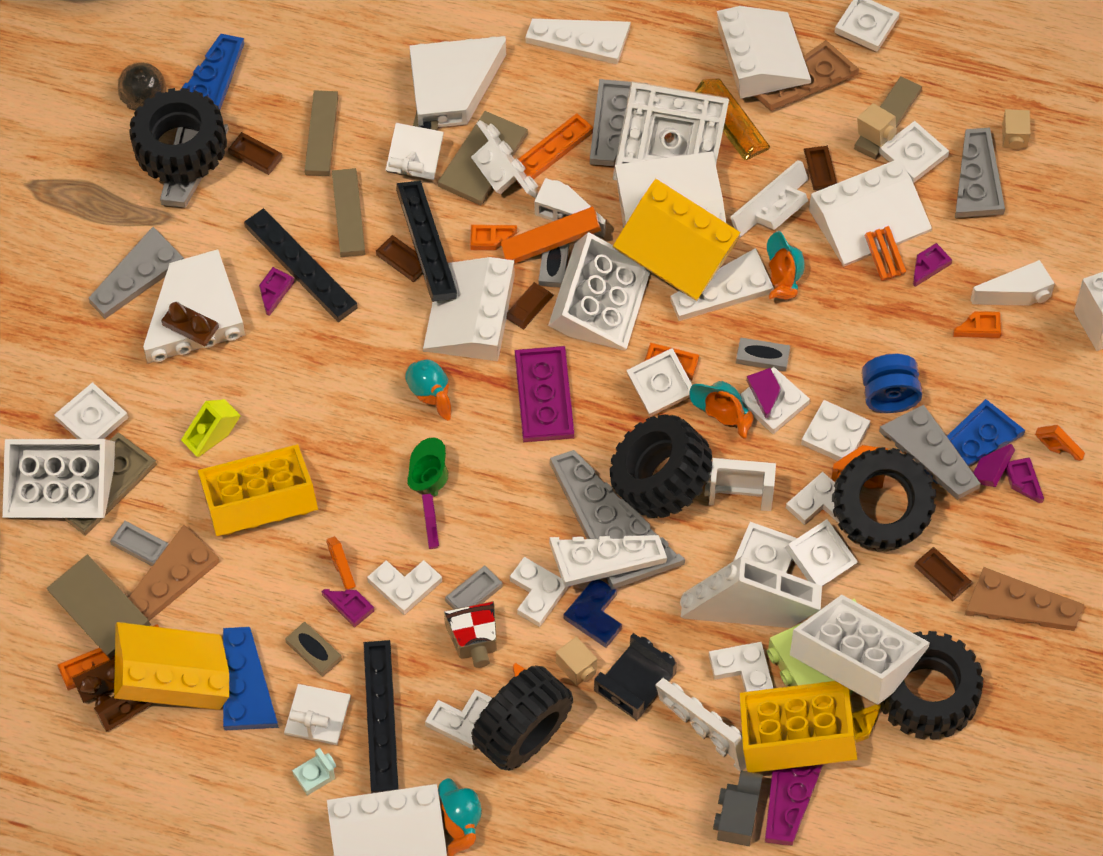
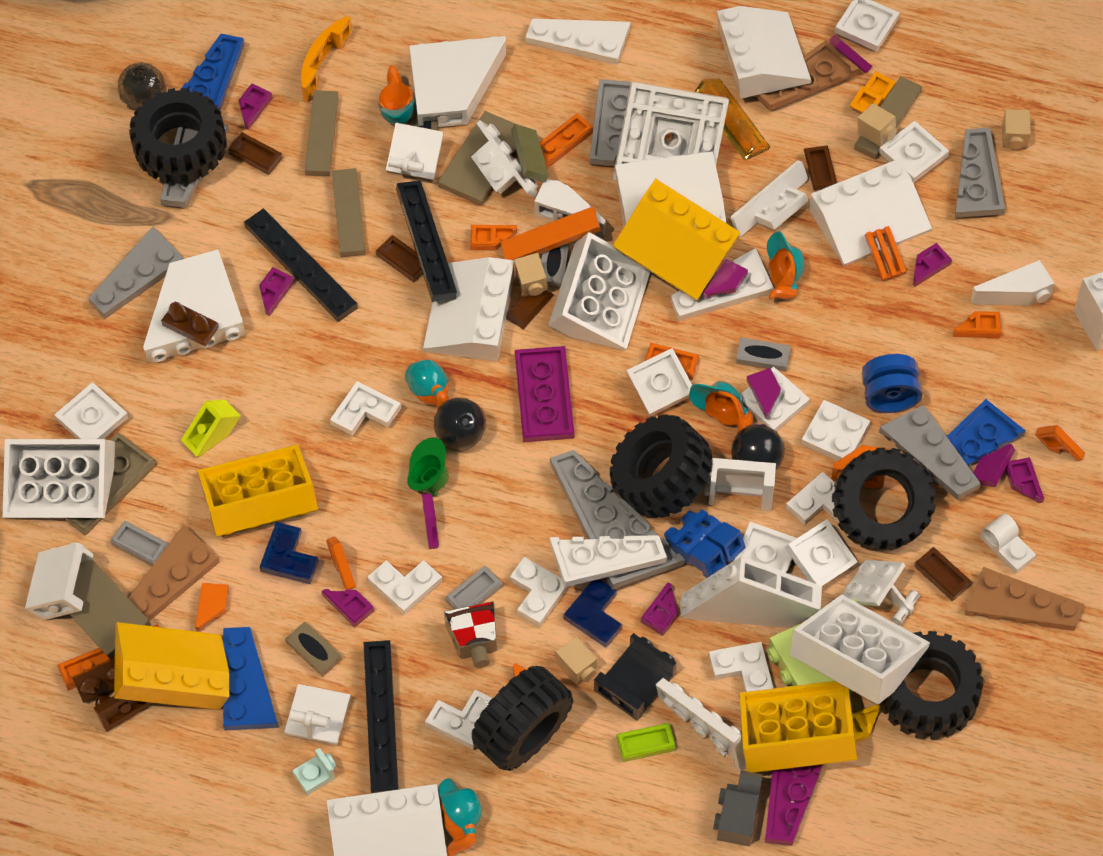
(55, 581): none -> white panel
(211, 603): none -> orange tile
(253, 103): none -> magenta tile
(283, 560): none -> clear blue plate
(335, 36): none -> light orange slope
(363, 403): none -> white plate
(396, 99): none -> orange hair
(459, 423): none -> black piece
(529, 153): none -> olive tile
(531, 275): none -> tan brick
(645, 742): none -> lime tile
(661, 611): none -> magenta tile
(705, 542): none -> blue hips
(726, 279): none -> magenta tile
(758, 444): none -> black piece
(850, 53): none -> magenta tile
(874, 92): none -> light orange slope
(875, 582): none -> white plate
(1003, 540): none -> white plate

